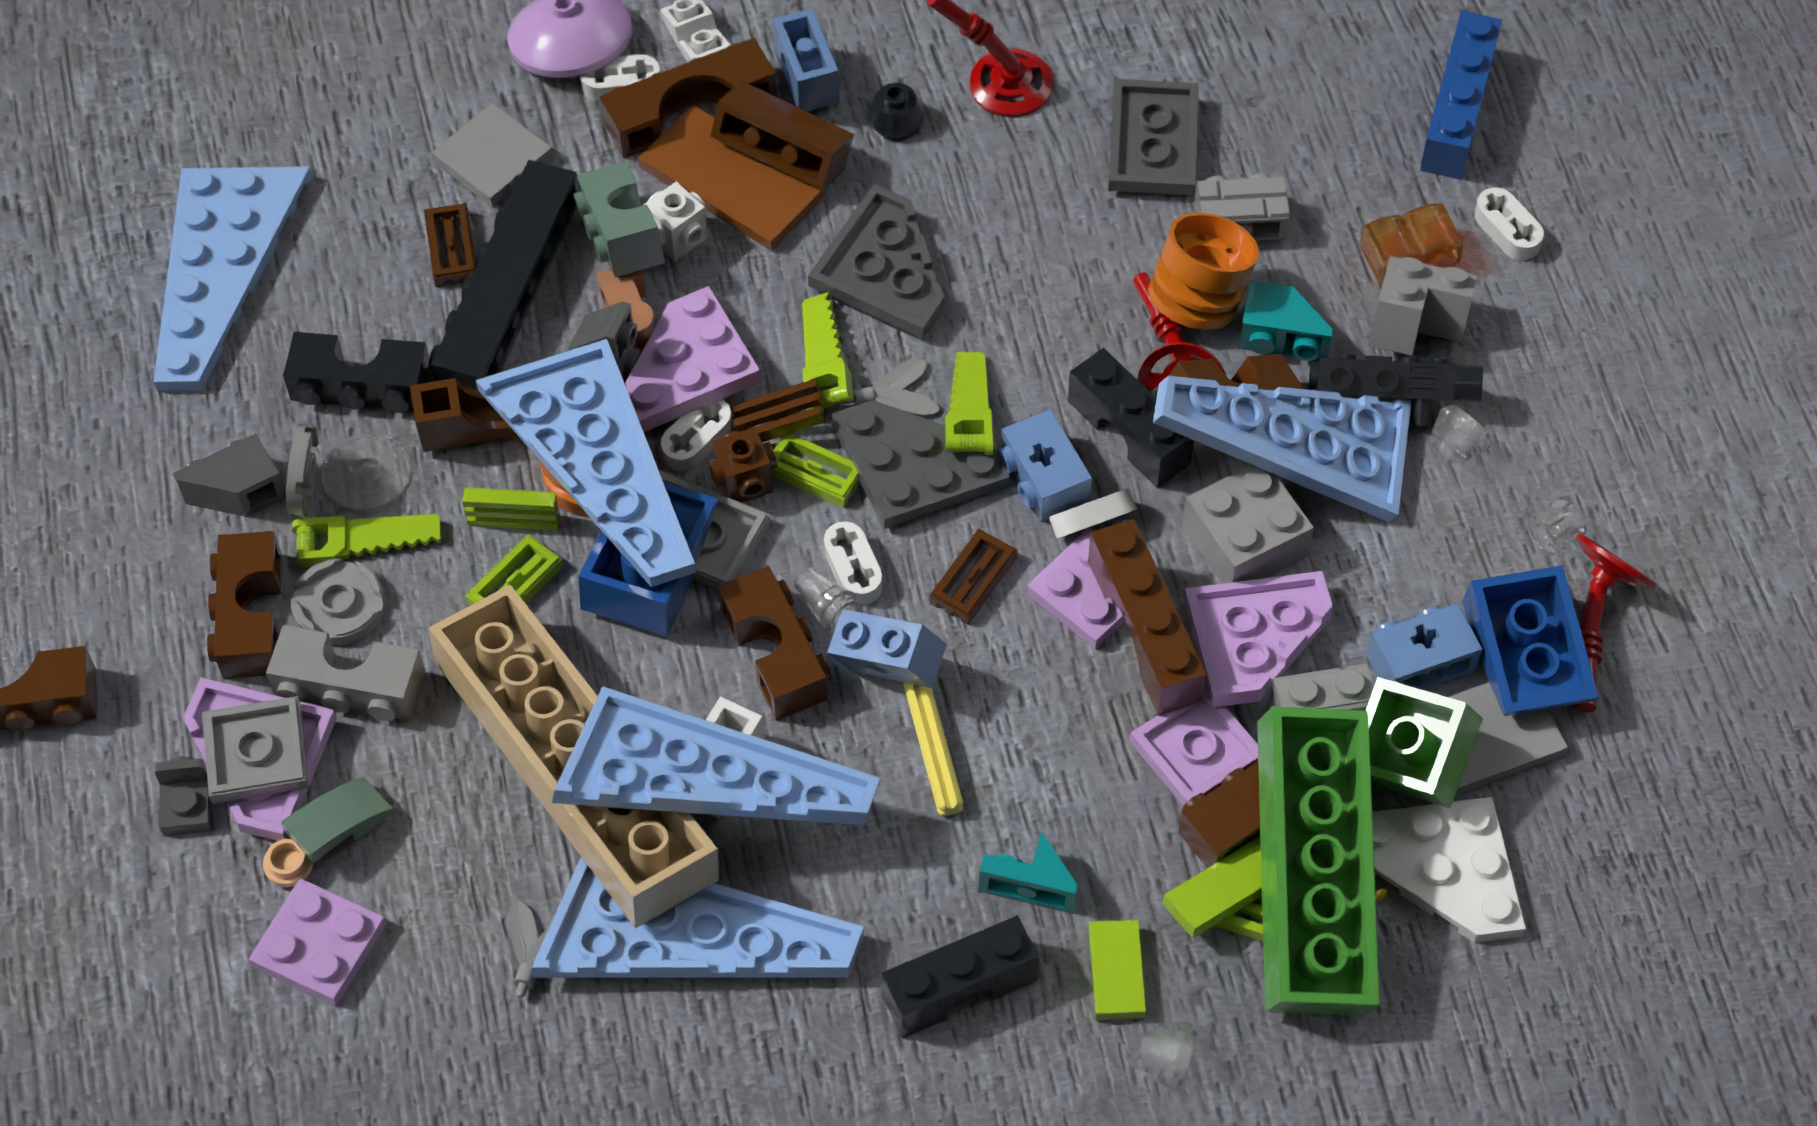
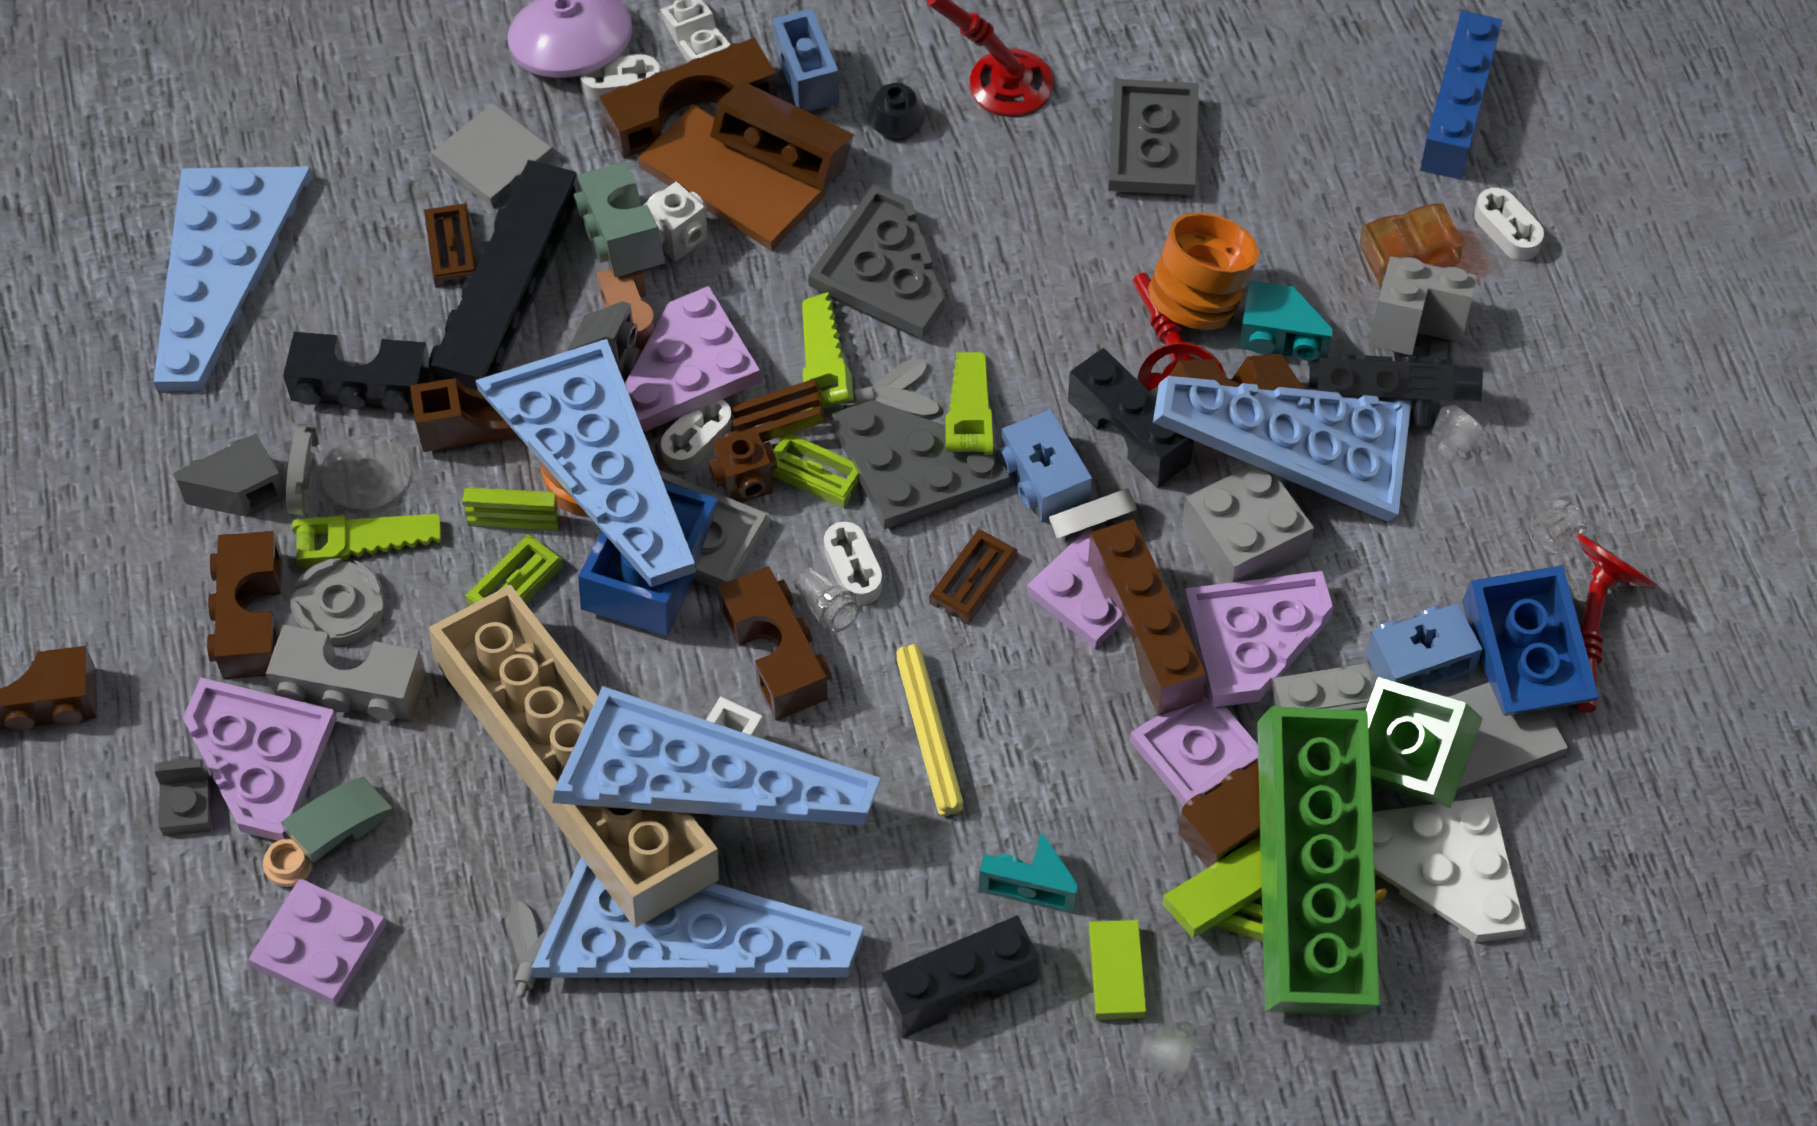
(255, 750): light grey tile -> none
(887, 648): medium blue brick -> none
(1253, 203): light grey brick -> none

